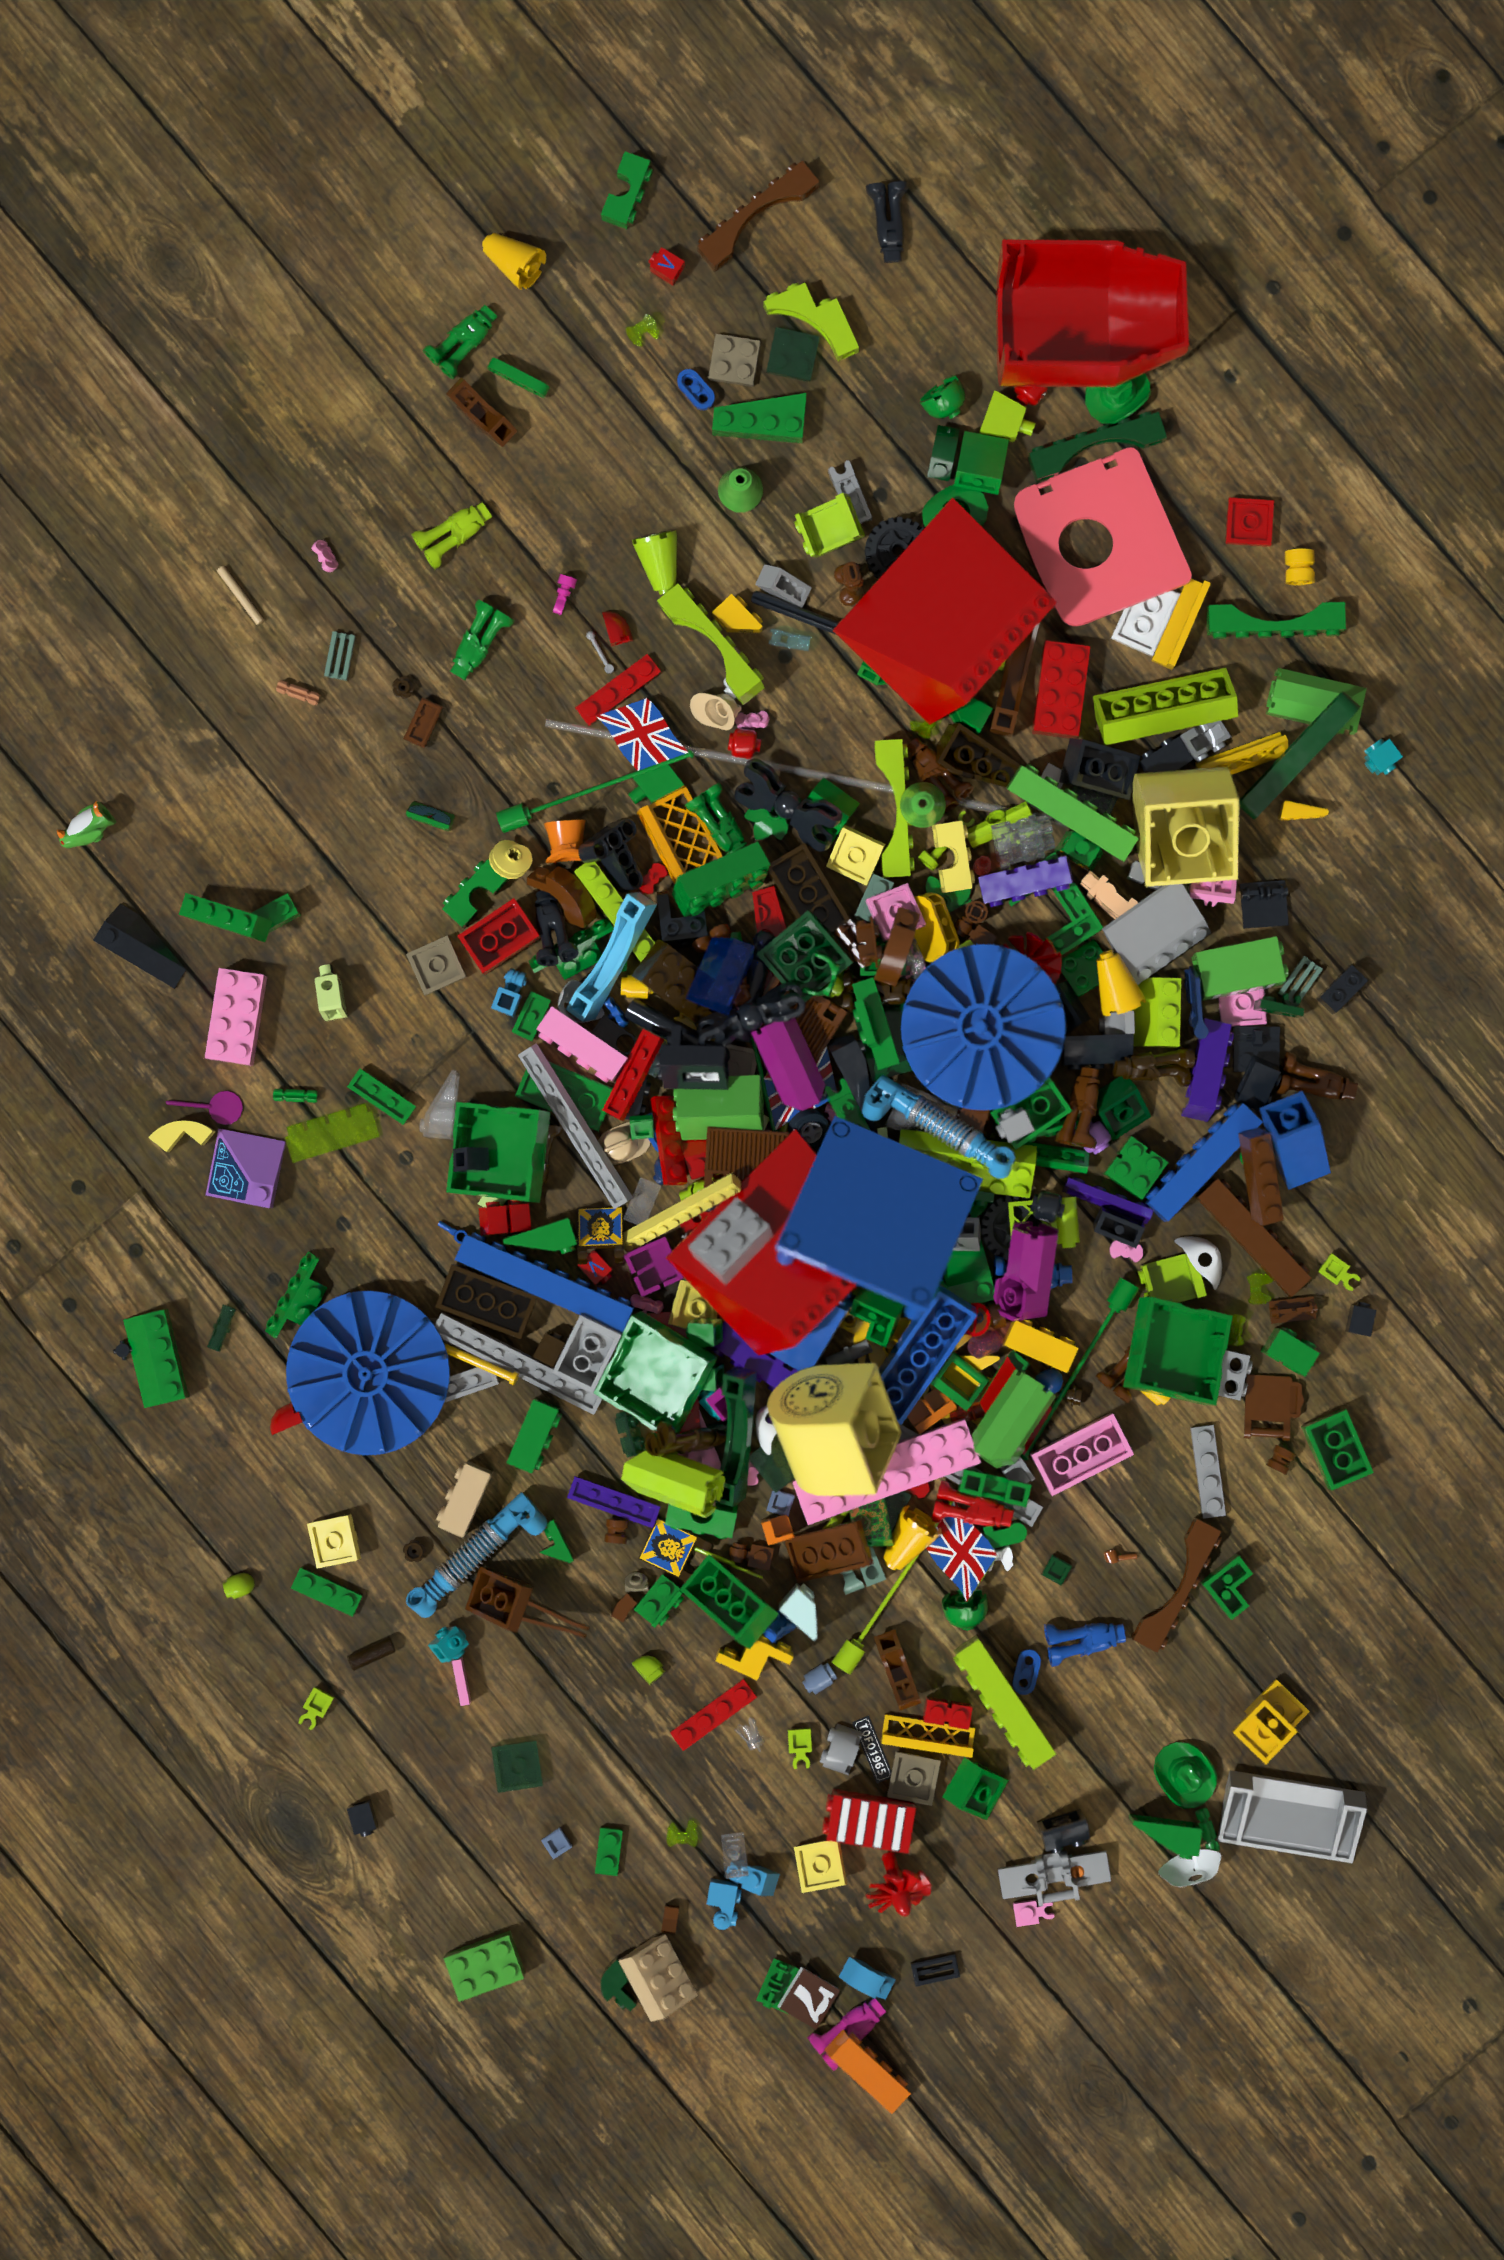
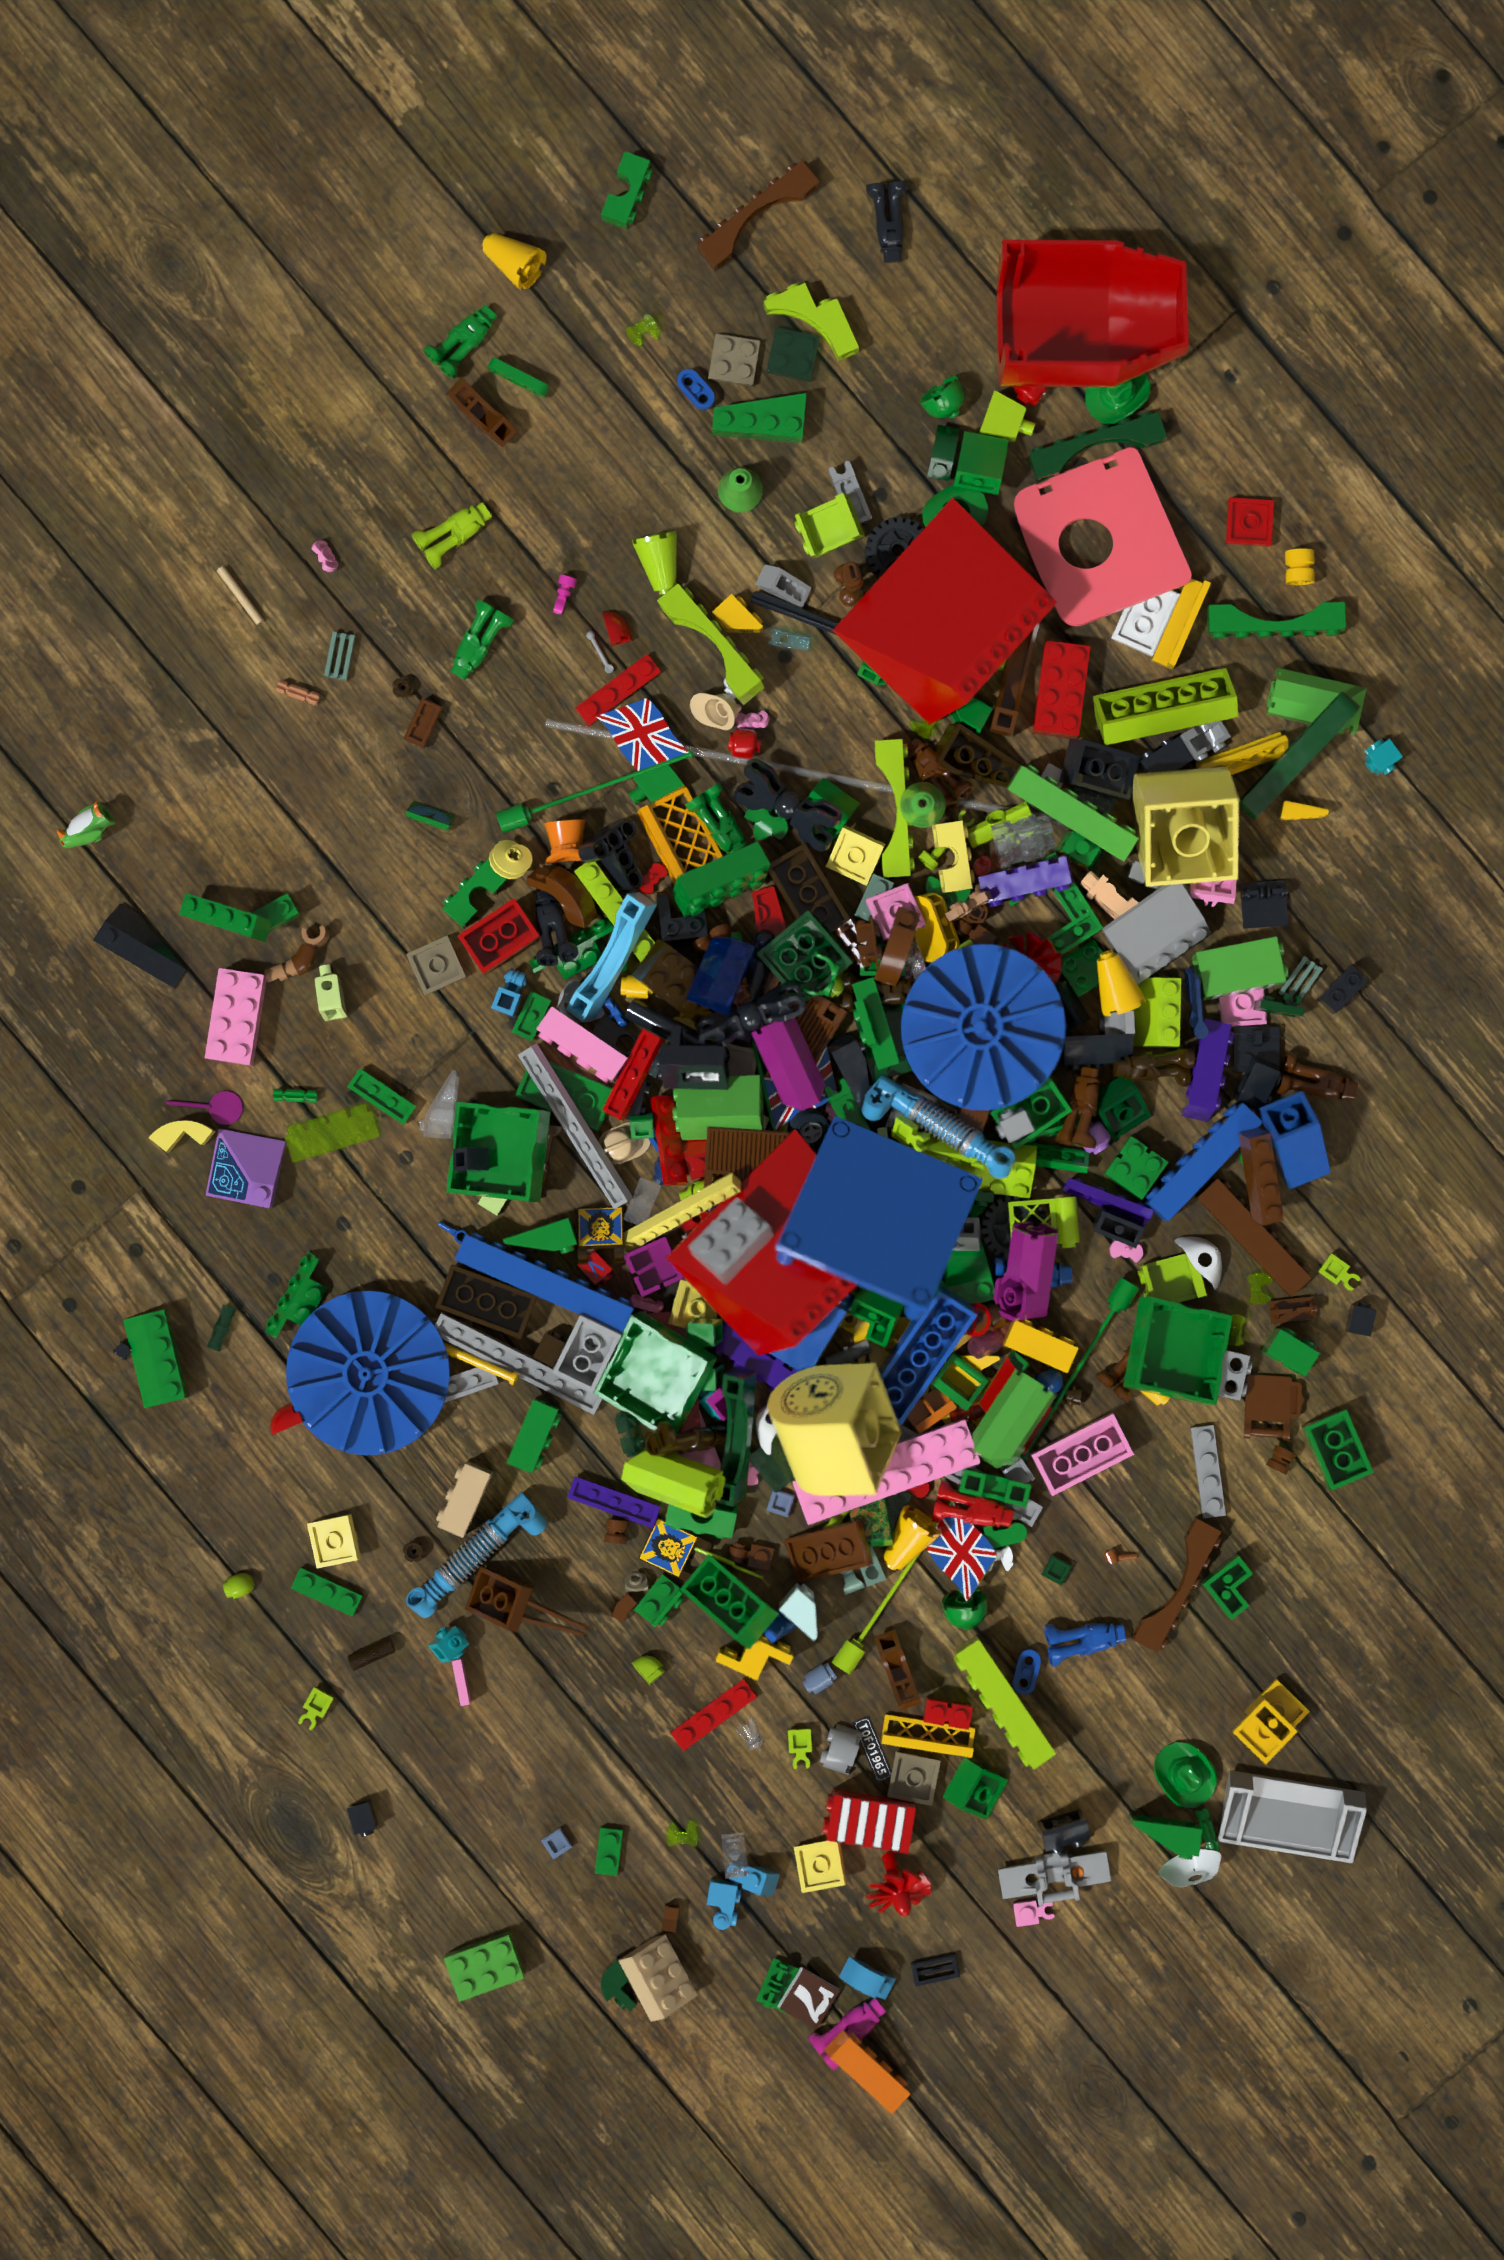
(302, 960): none -> medium nougat piece
(504, 1219): red piece -> none
(517, 1766): clear green plate -> none
(560, 1549): green slope -> none
(666, 265): red brick -> none
(777, 1529): orange panel -> none
(907, 1133): none -> lime plate
(961, 909): none -> medium nougat plate
(1047, 1206): black head -> none

